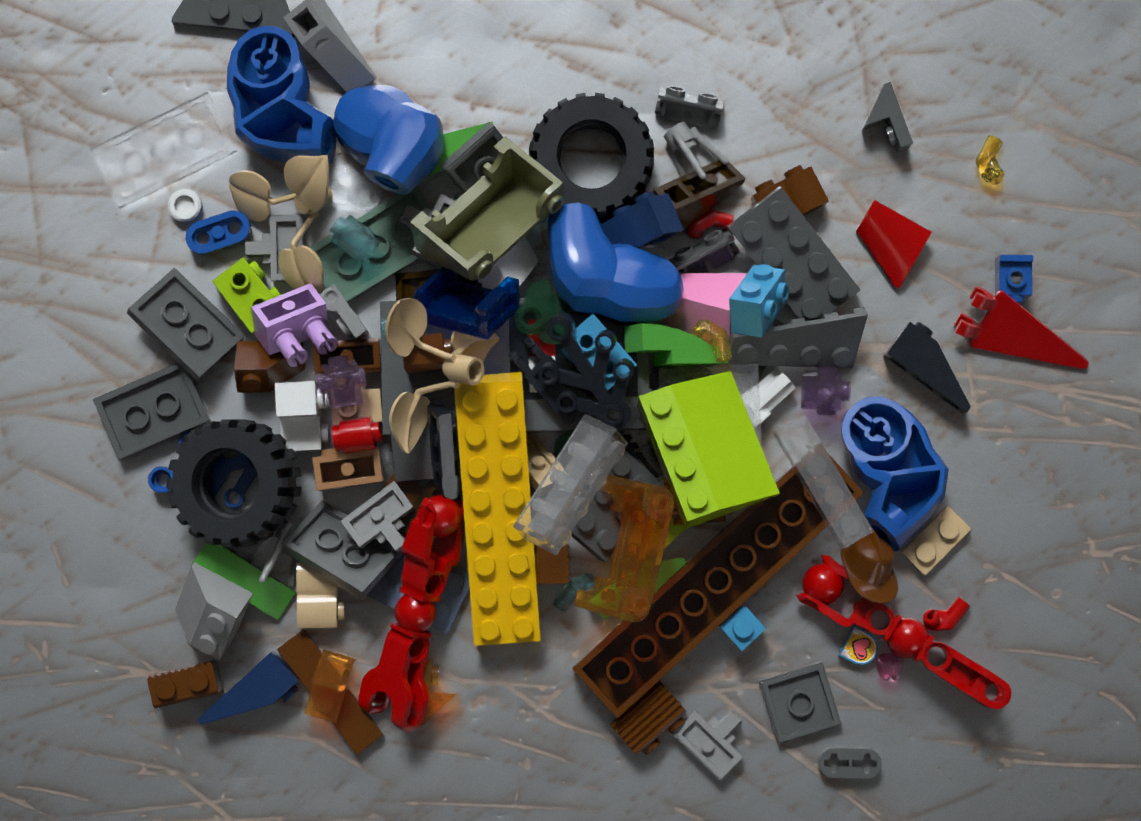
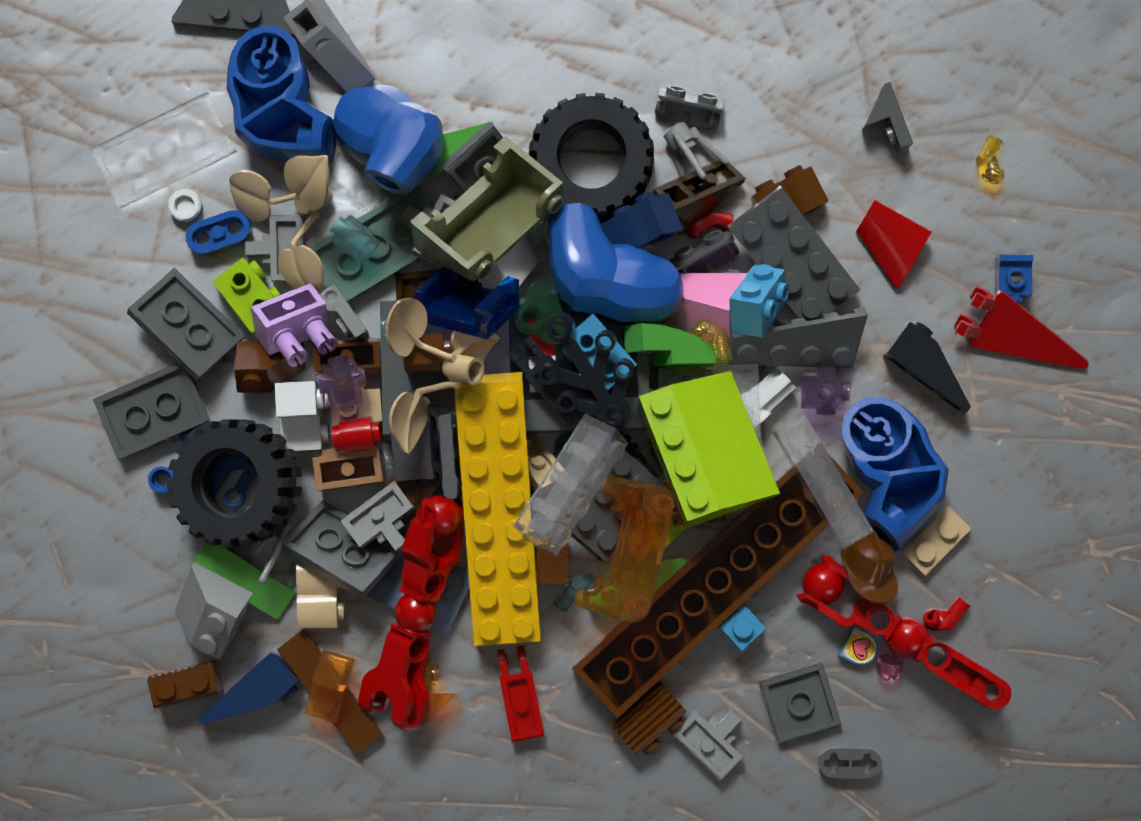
(520, 698): none -> red hinge

